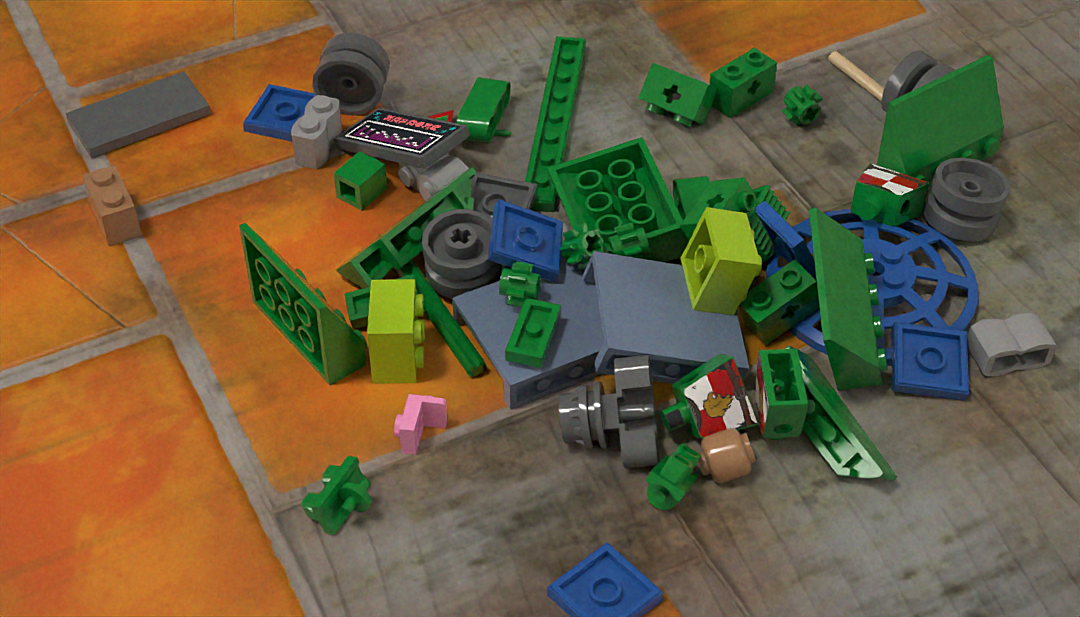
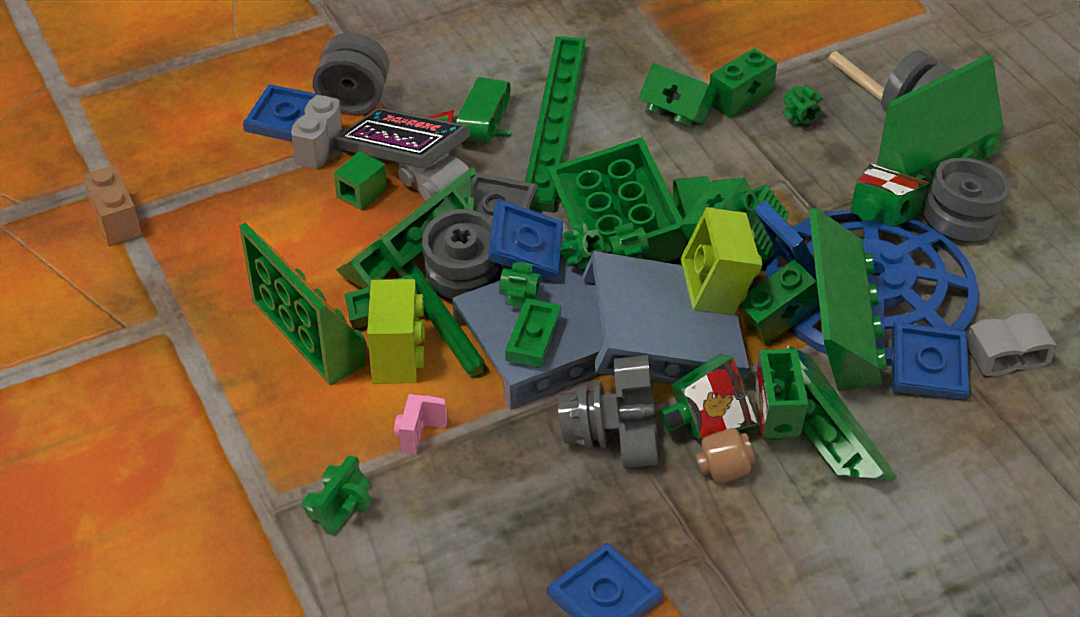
(137, 114): dark grey tile -> none
(672, 478): green hips -> none

